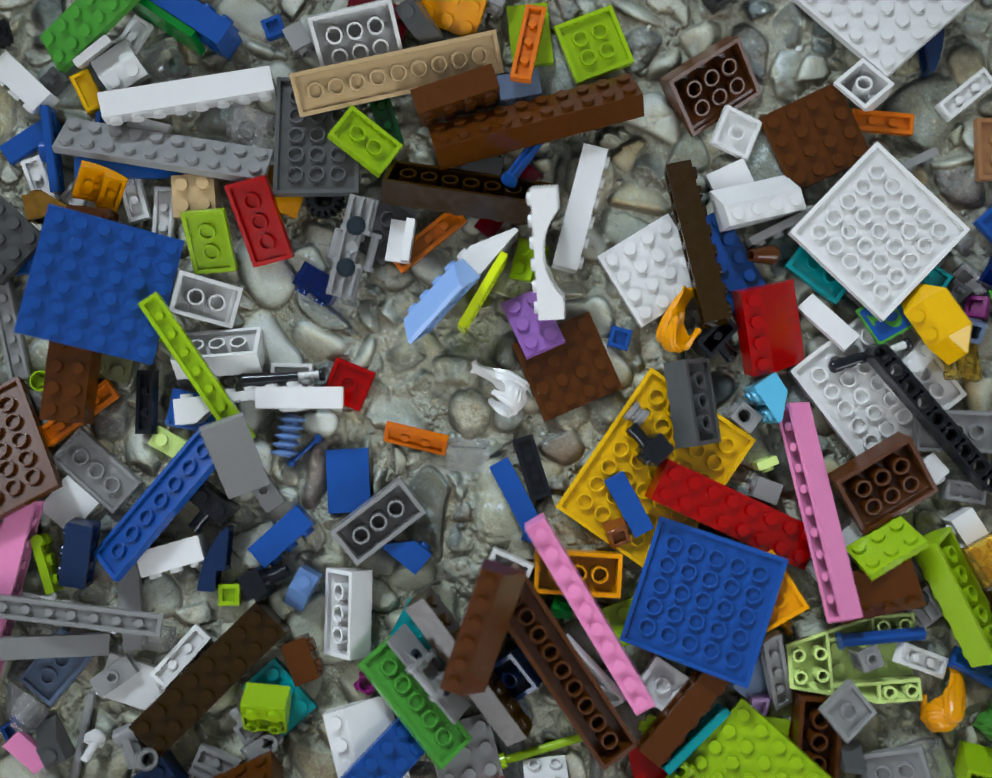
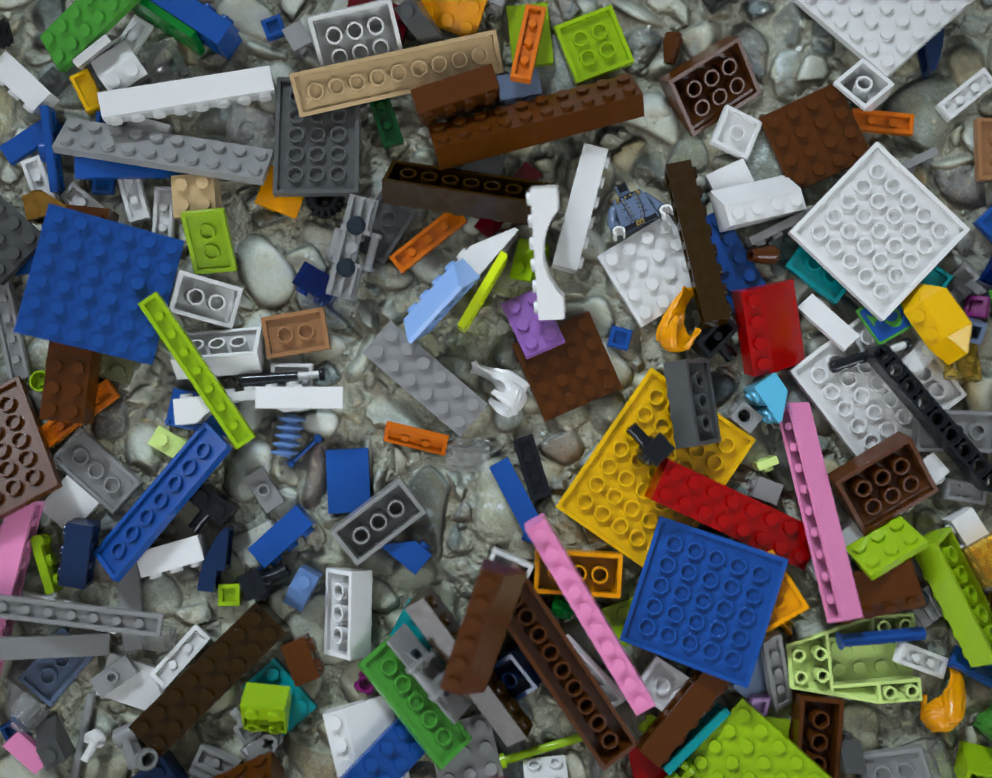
(99, 185): light orange slope -> none
(146, 402): black plate -> none
(234, 455): light grey tile -> none
(259, 220): red plate -> none
(295, 333): none -> medium nougat plate
(355, 381): red tile -> none
(364, 141): lime plate -> none
(401, 241): white panel -> none
(425, 379): none -> light grey brick
(510, 177): blue axle -> none
(616, 532): dark orange slope -> none
(628, 504): blue tile -> none
(634, 211): none -> sand blue torso
(636, 414): light grey wheel -> none
(671, 47): none -> reddish brown cone
(847, 710): light grey tile -> none
(865, 658): light grey bracket -> none

